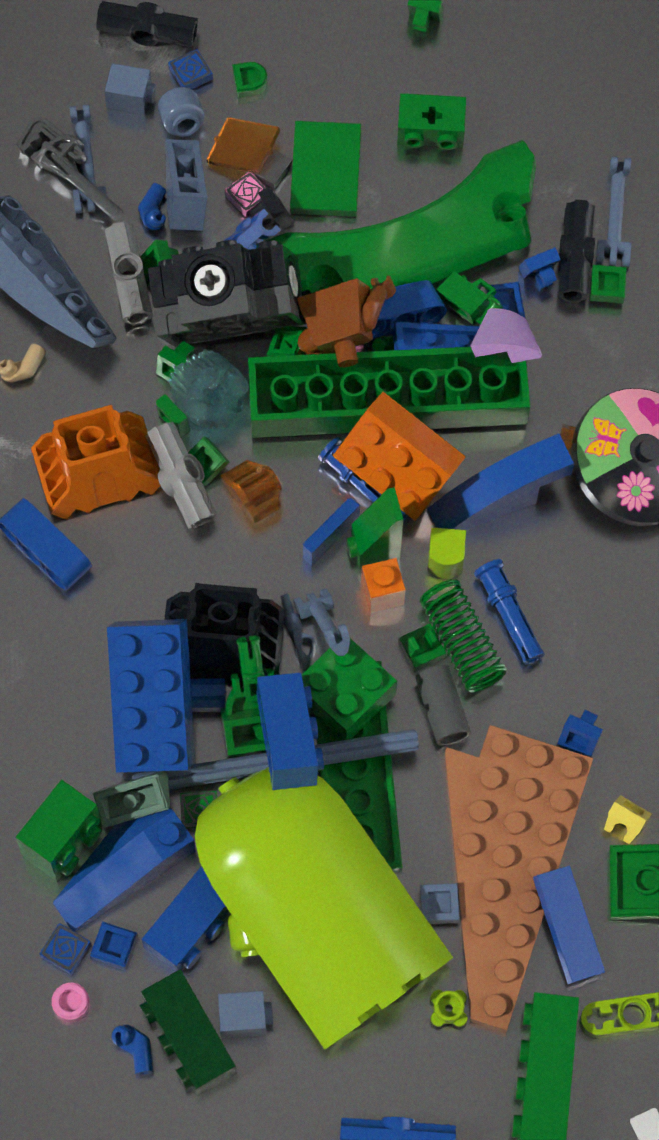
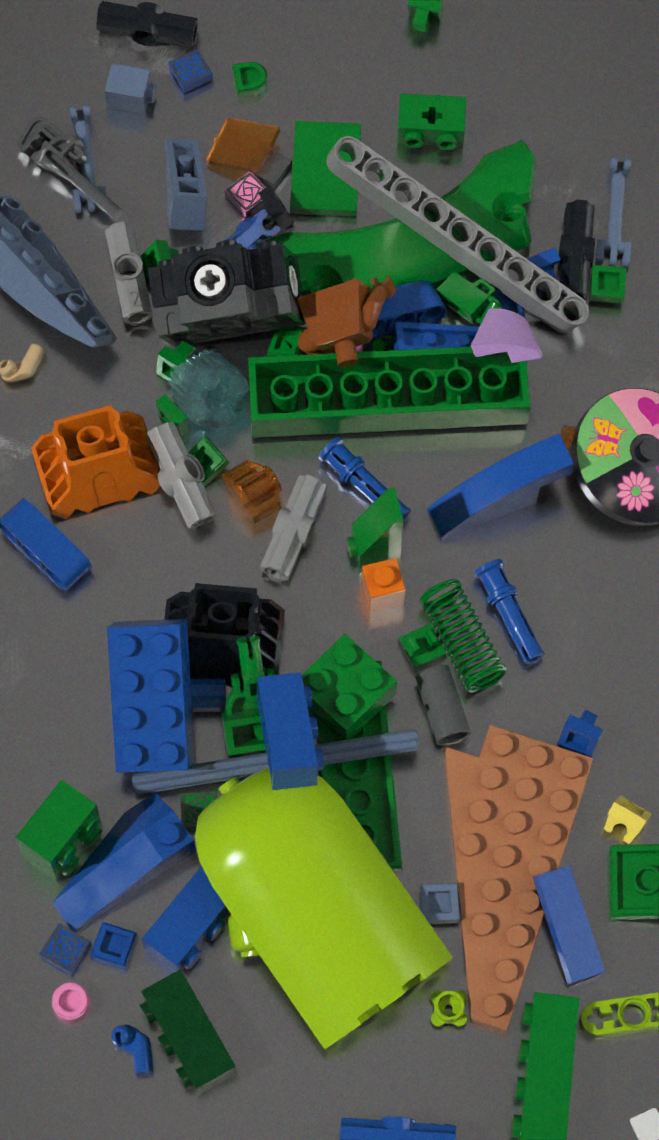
(133, 798): sand green slope -> none
(149, 208): blue arm -> none
(181, 111): sand blue head -> none
(244, 1014): sand blue brick -> none
(293, 527): none -> light grey piece
(294, 628): sand blue hand -> none
(330, 531): blue tile -> none
(336, 638): sand blue hinge -> none
(400, 452): orange brick -> none
(440, 234): none -> light grey beam
(446, 552): lime piece -> none

